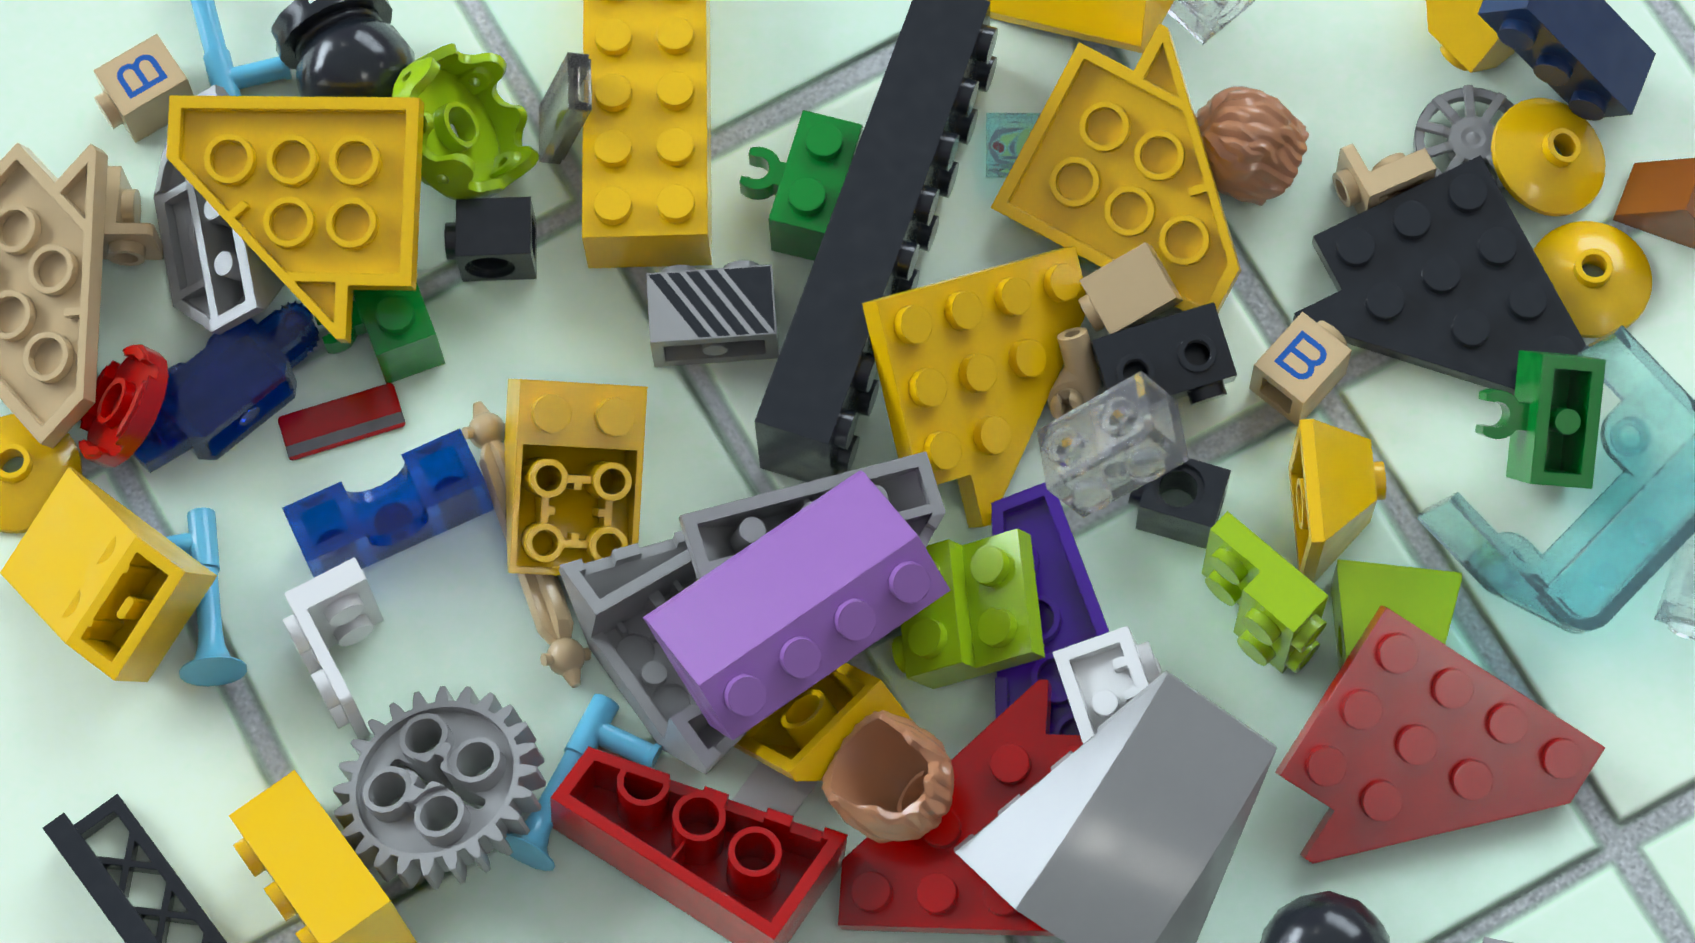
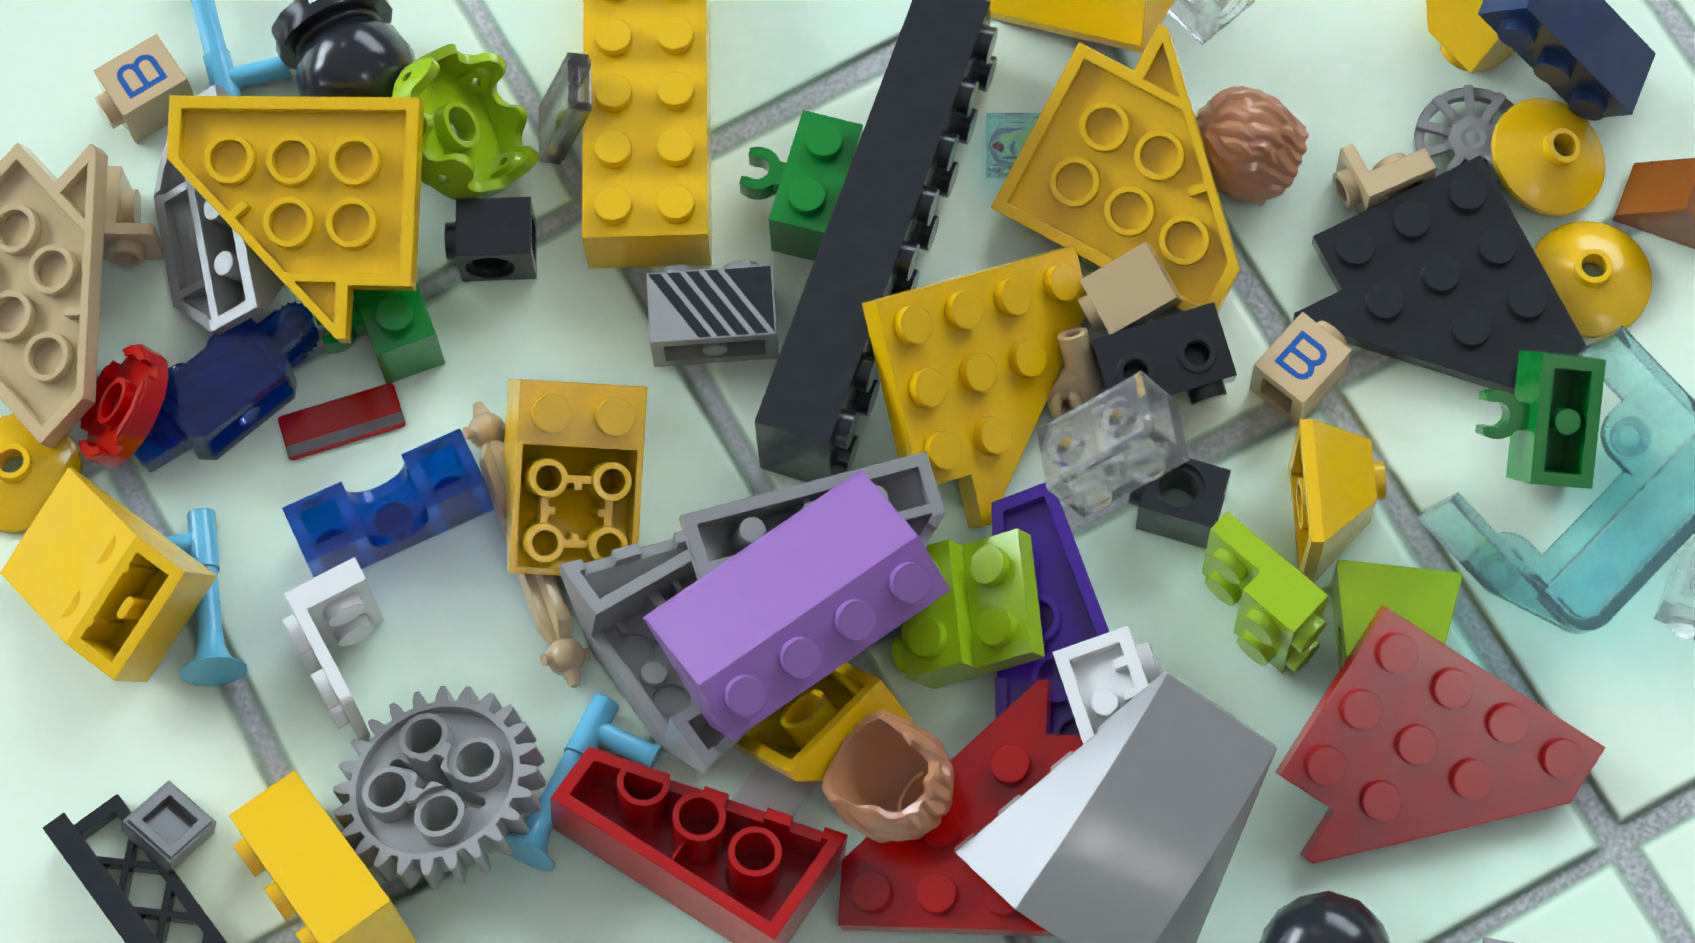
(168, 826): none -> tile

